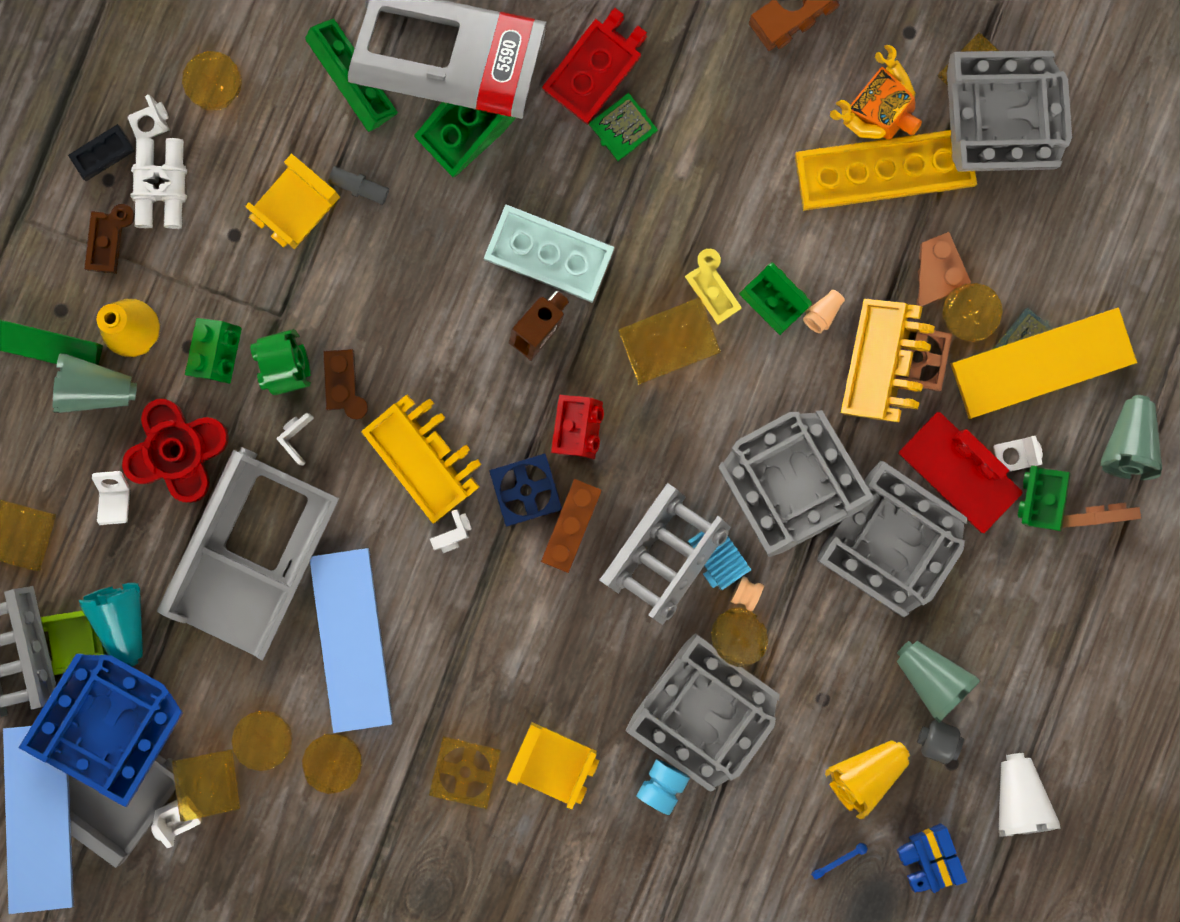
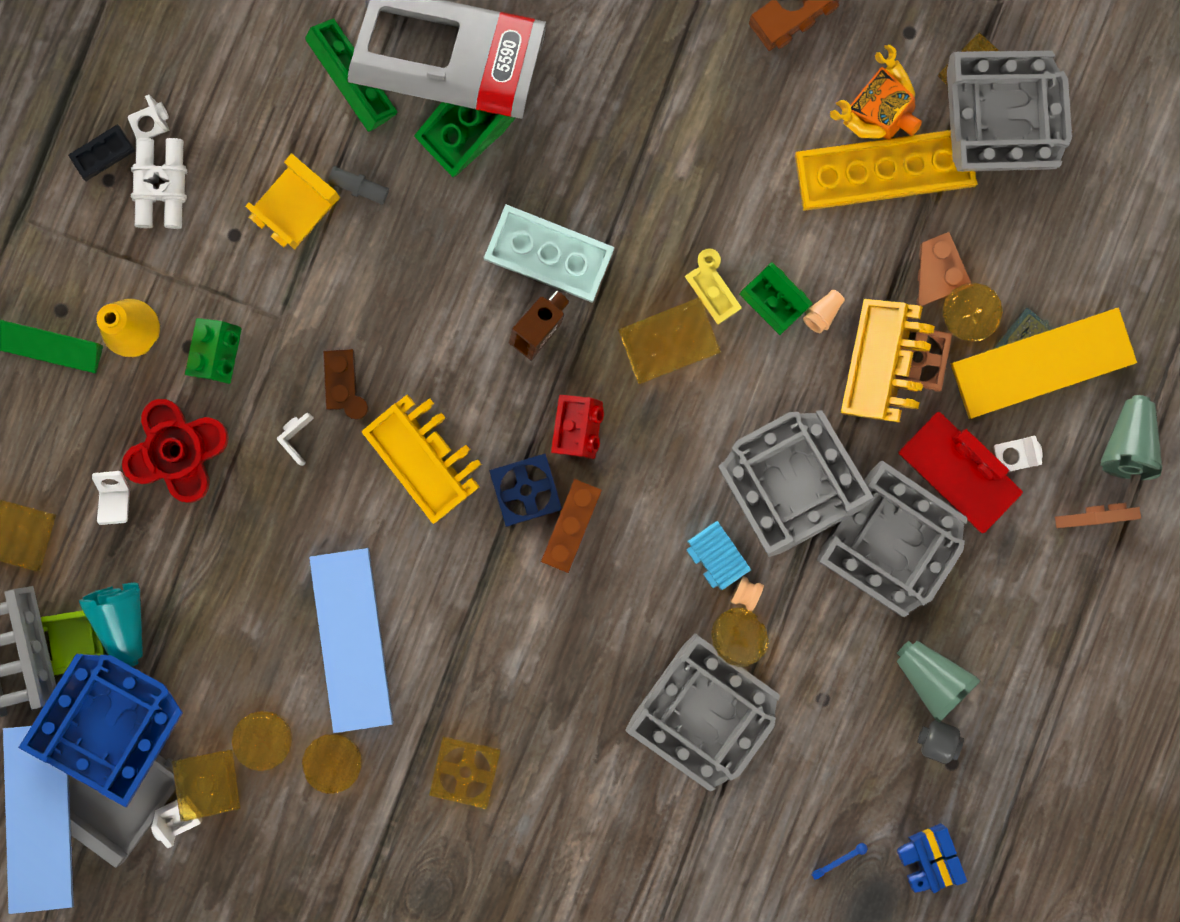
(89, 386): sand green cone -> none
(105, 238): reddish brown hinge -> none
(211, 80): clear yellow tile -> none
(228, 592): light grey piece -> none
(281, 362): green brick -> none
(449, 540): white bracket -> none
(553, 765): yellow panel -> none
(595, 67): red tile -> none
(623, 127): piece -> none
(643, 537): light grey fence -> none
(663, 787): medium azure wheel -> none
(868, 776): yellow cone -> none
(1023, 800): white cone -> none
(1044, 498): green bracket -> none

